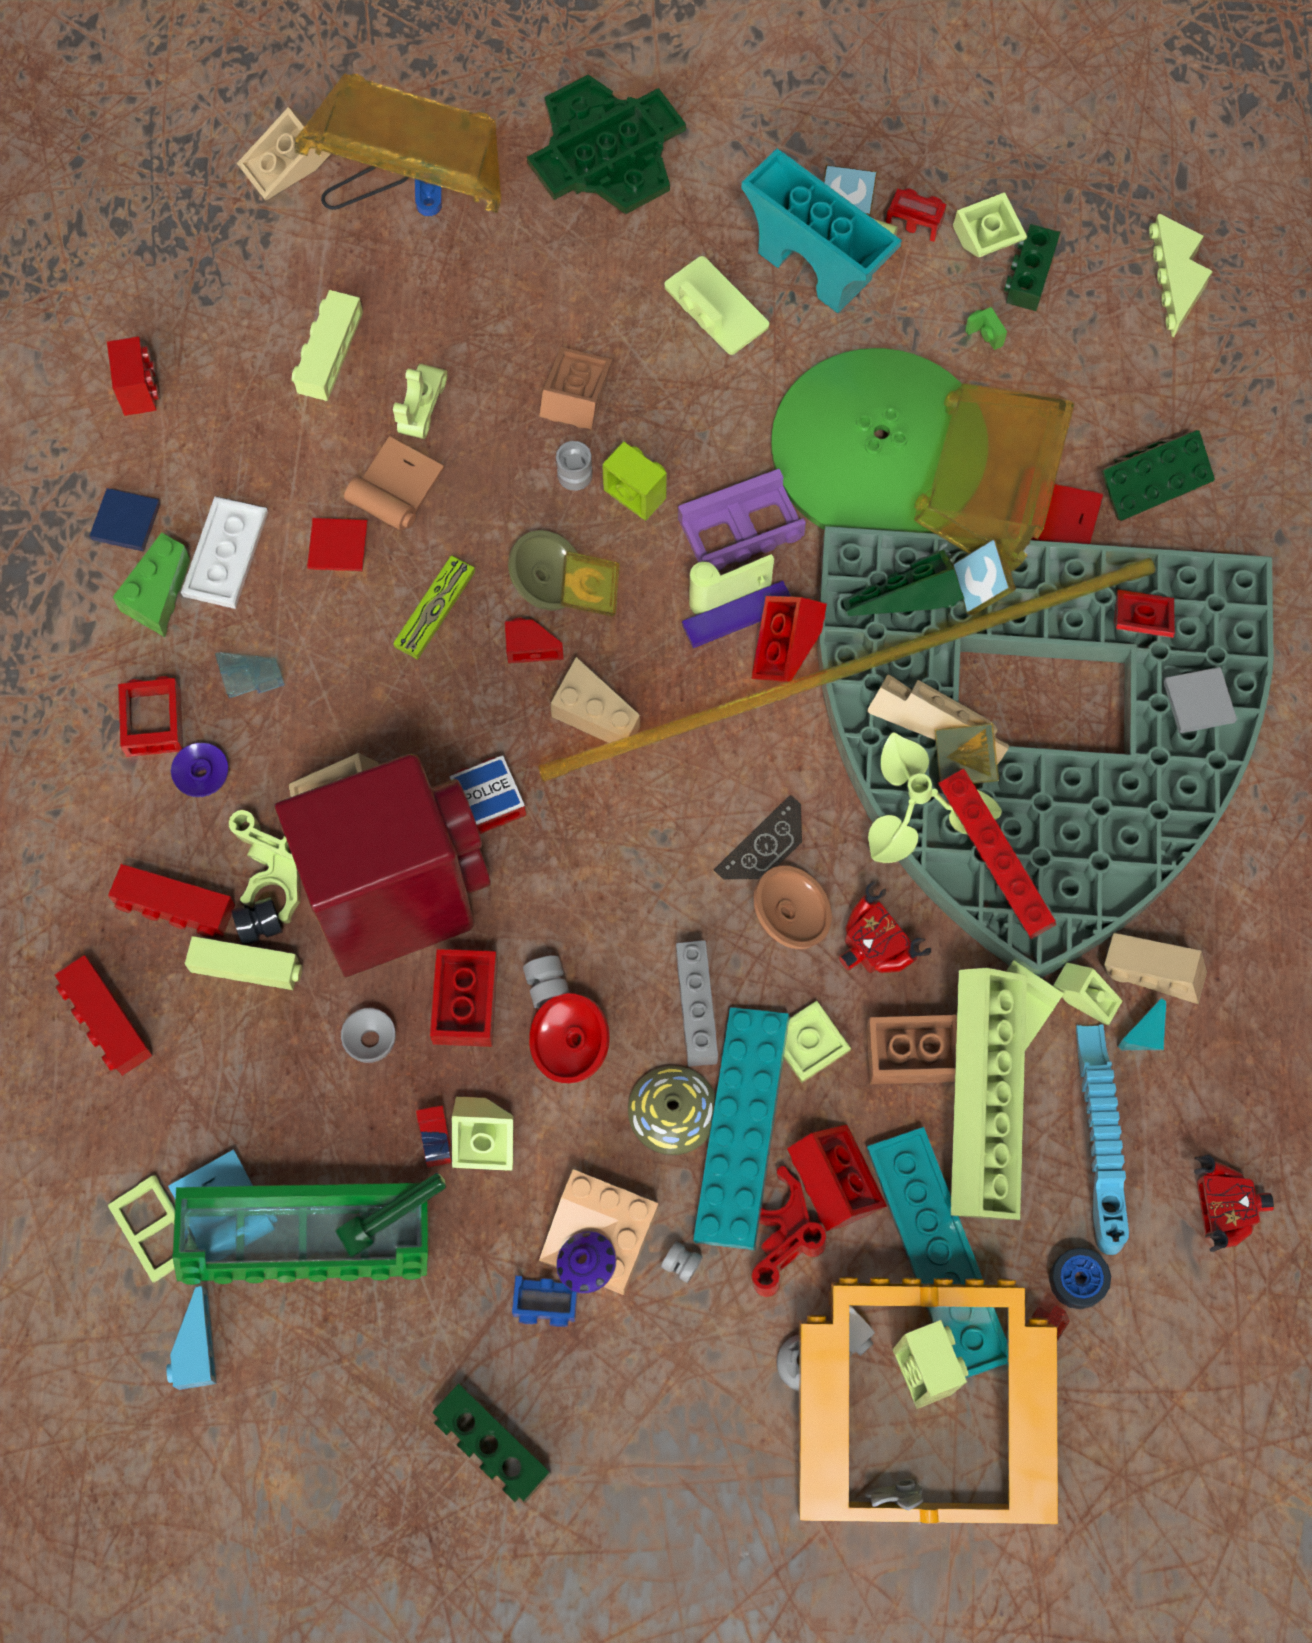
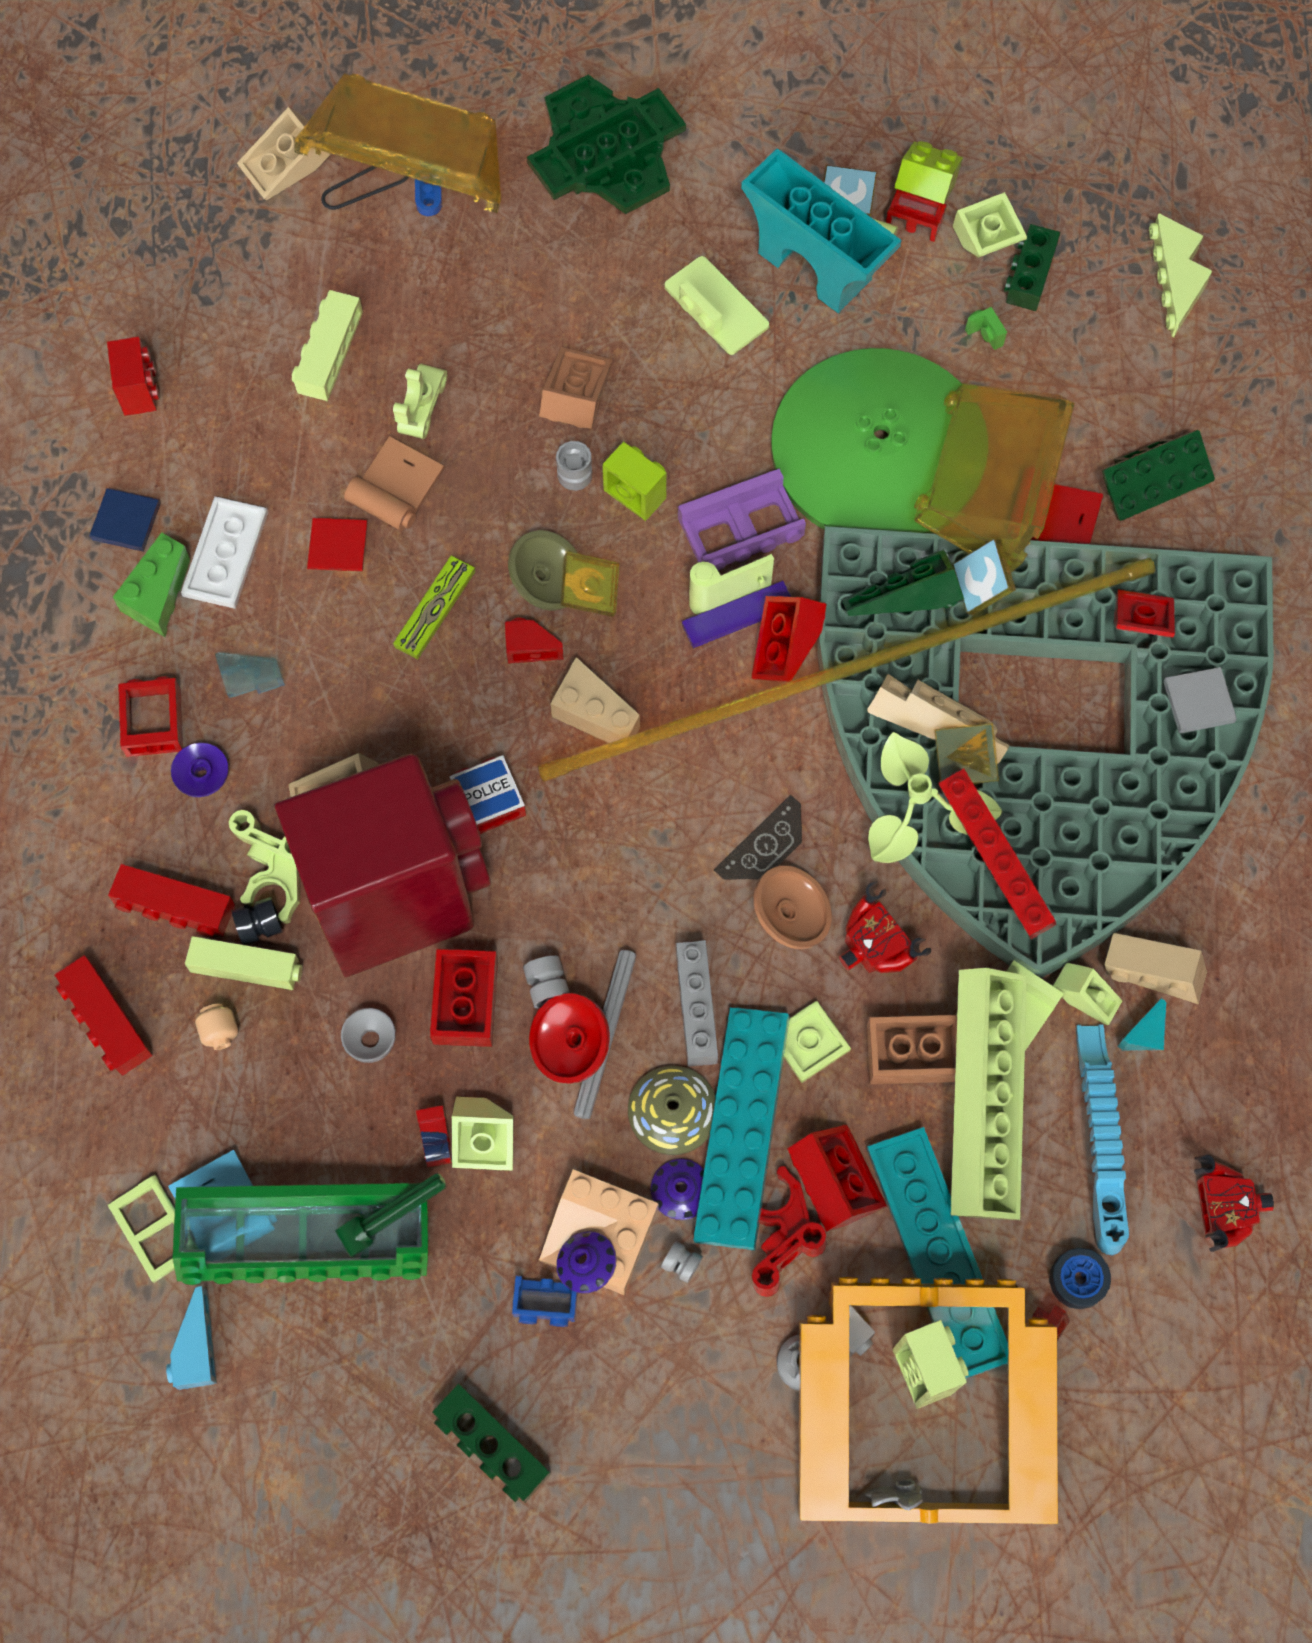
(216, 1026): none -> light nougat head
(612, 1011): none -> light grey axle
(670, 1201): none -> dark purple dish
(928, 171): none -> lime brick

